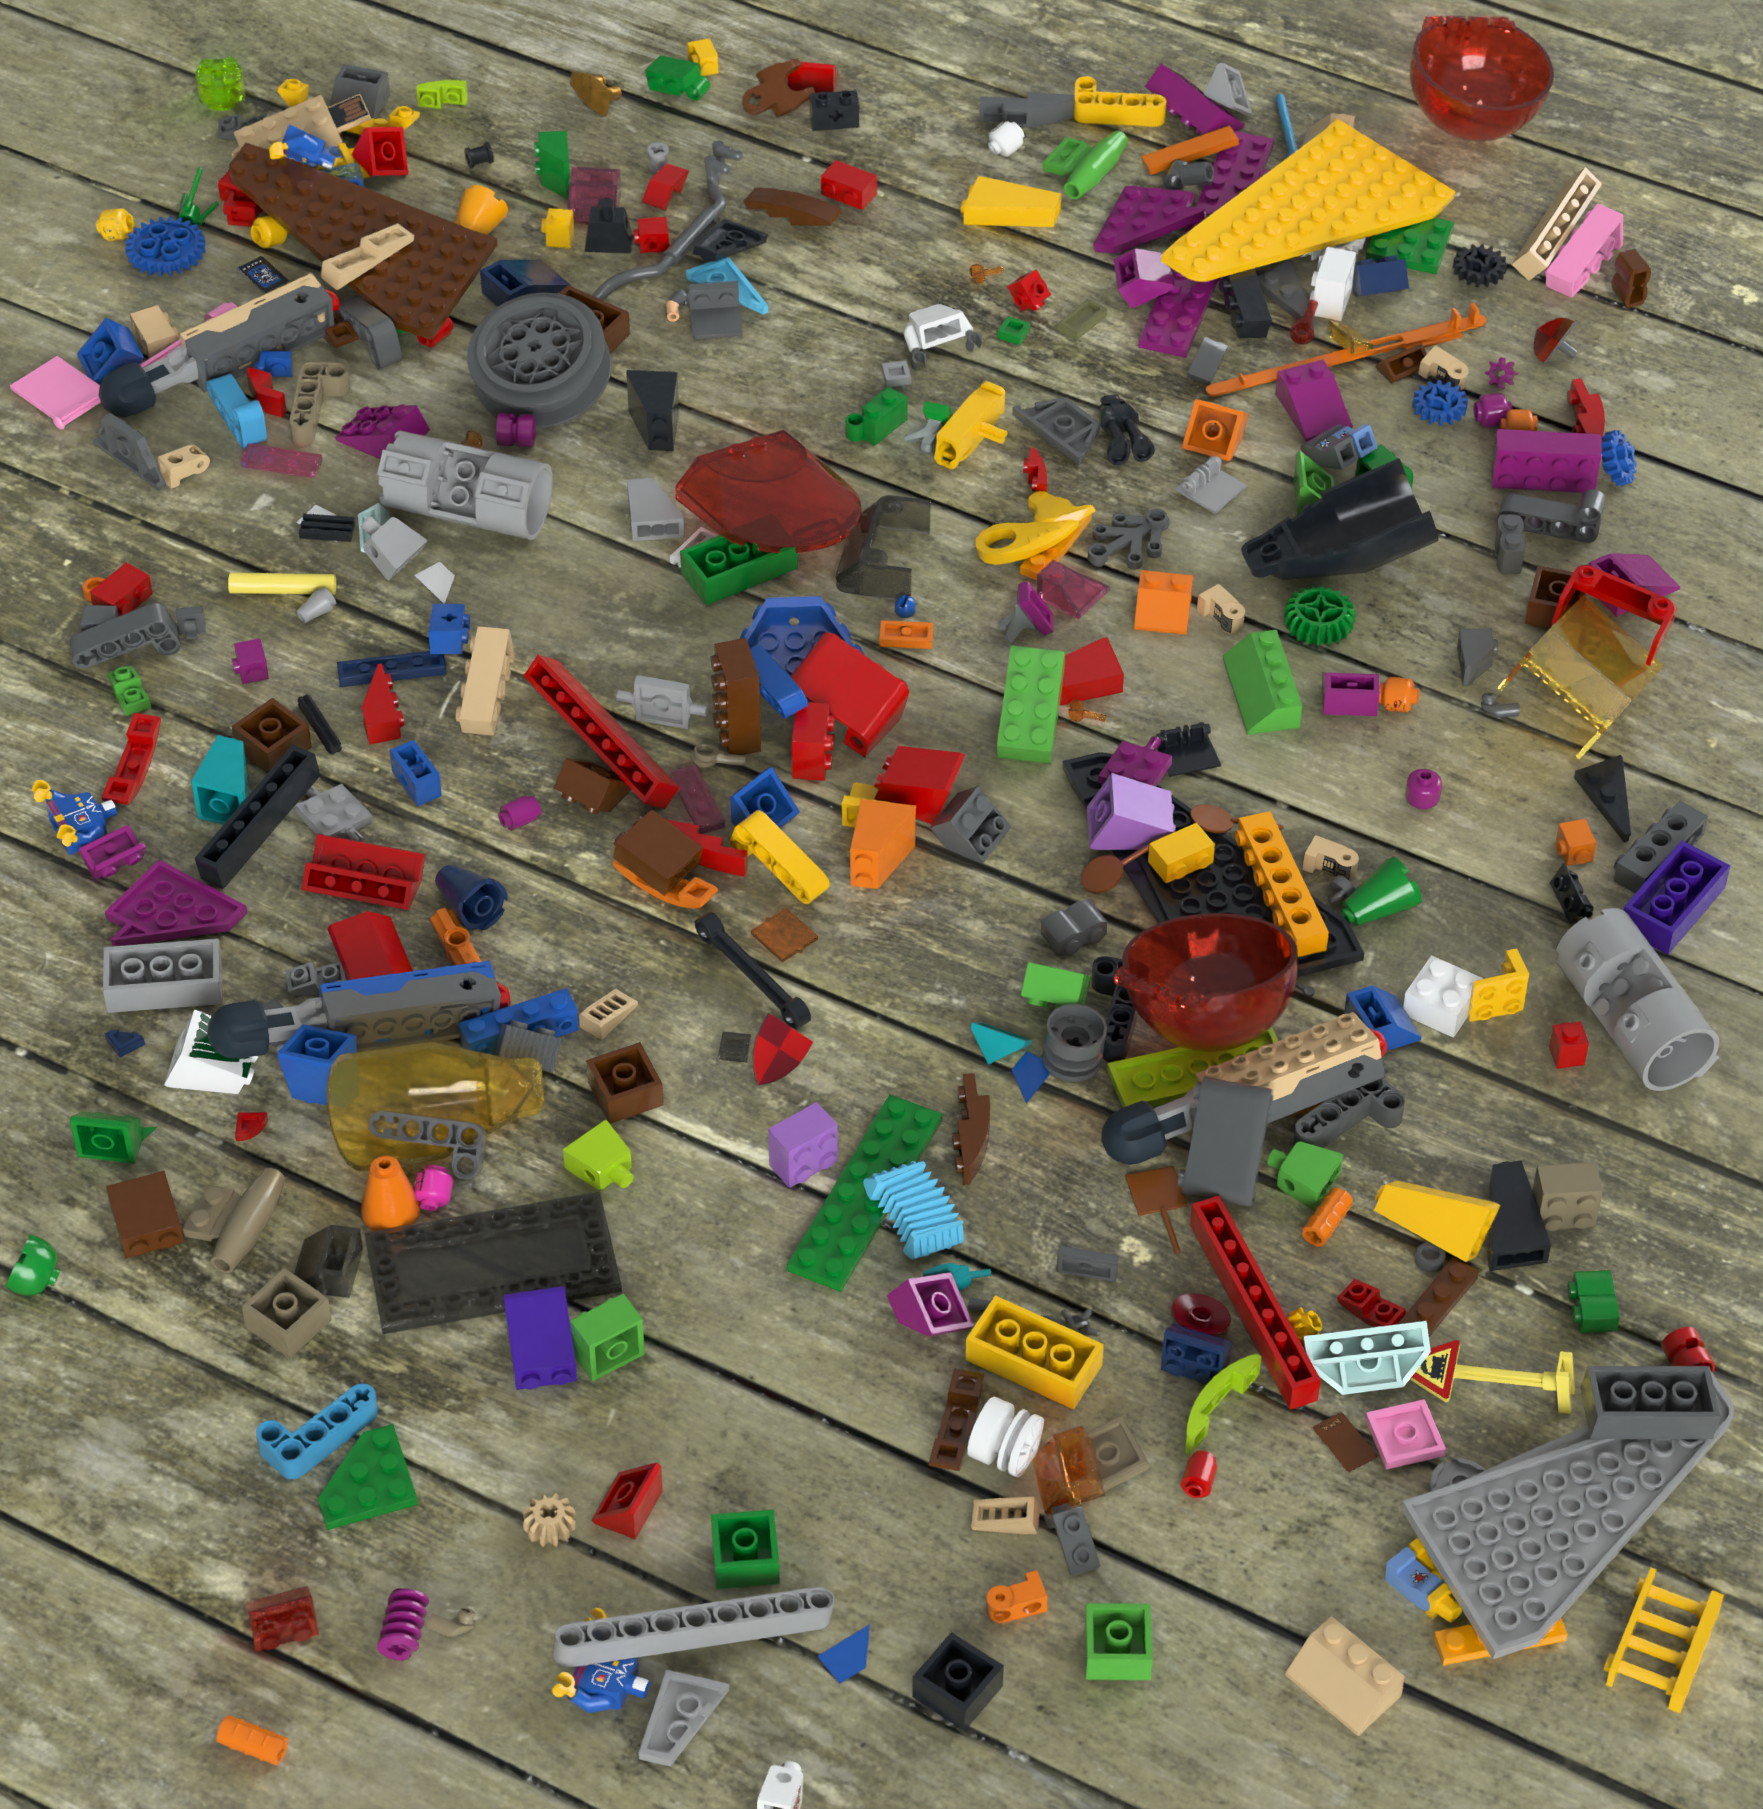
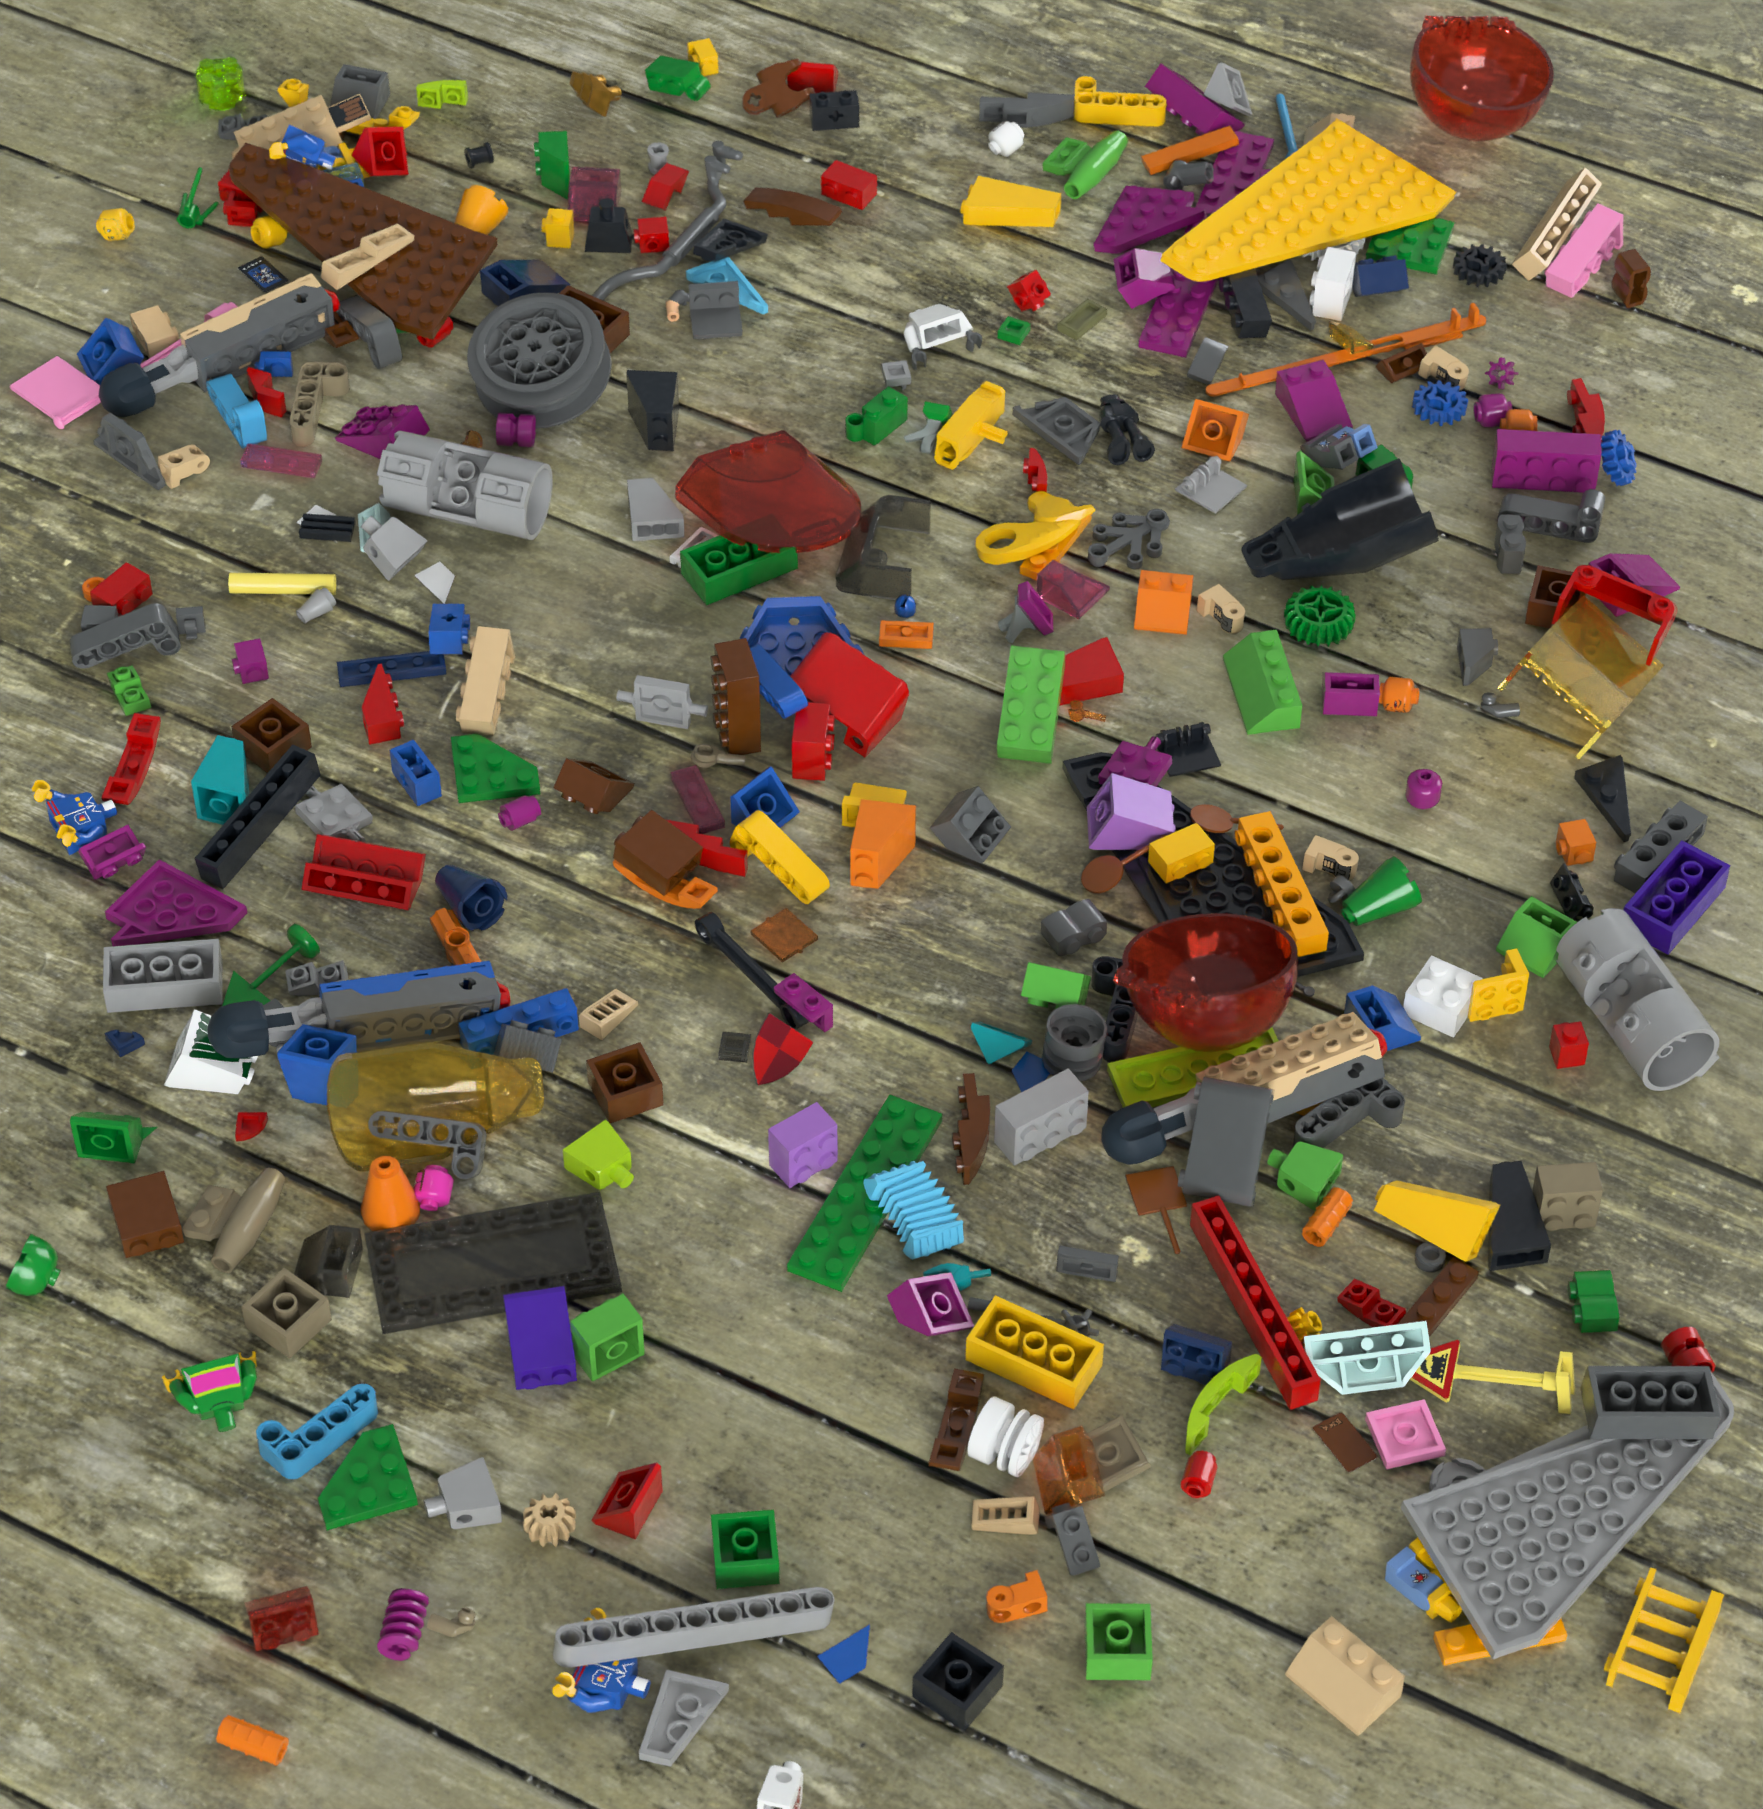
(165, 246): blue gear -> none
(215, 1388): none -> green torso
(241, 991): none -> green piece
(319, 724): black axle -> none
(368, 946): red slope -> none
(466, 1497): none -> light grey torso
(490, 771): none -> green plate
(601, 732): red brick -> none
(806, 1001): none -> magenta bracket
(919, 779): red slope -> none
(980, 273): clear orange hand -> none
(1041, 1117): none -> light grey brick
(1201, 1313): dark red dish -> none
(1303, 331): clear red plate -> none
(1536, 934): none -> bright green slope
(1552, 336): shield -> none

